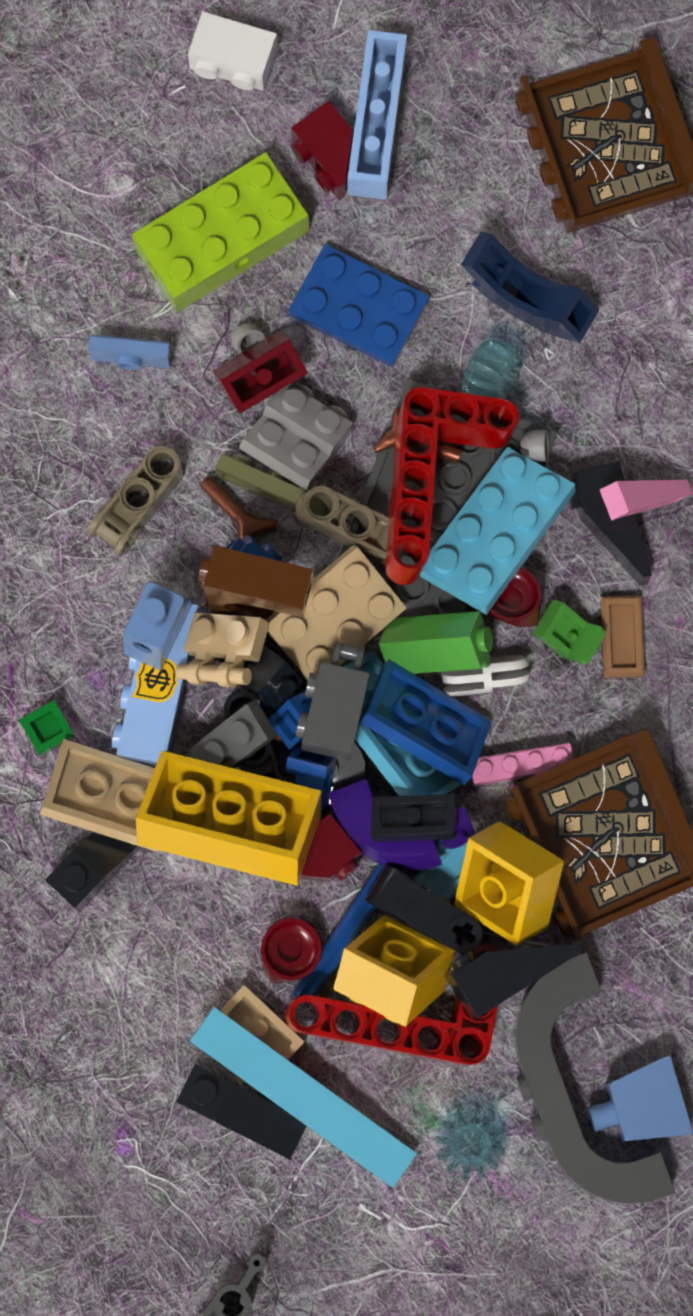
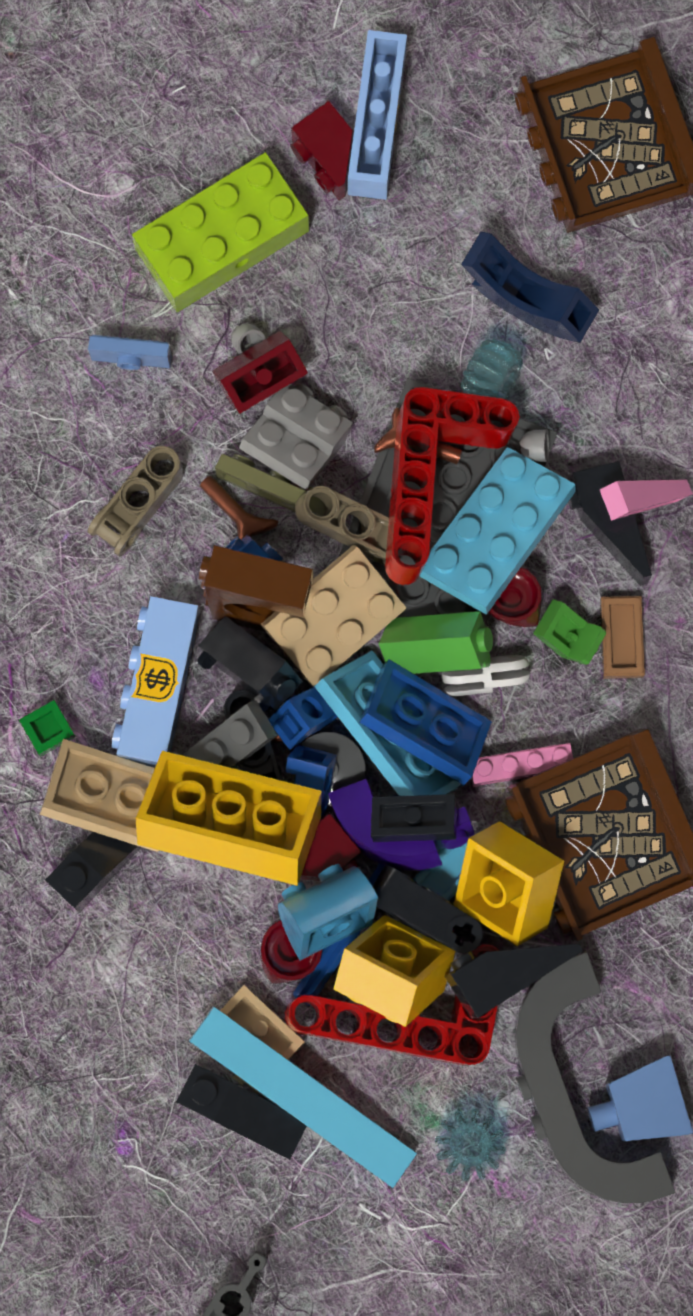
(155, 624): medium blue torso -> none
(226, 638): tan plate -> none
(232, 52): white brick -> none
(327, 911): none -> dark azure brick
(335, 704): dark grey brick -> none
(358, 306): blue plate -> none

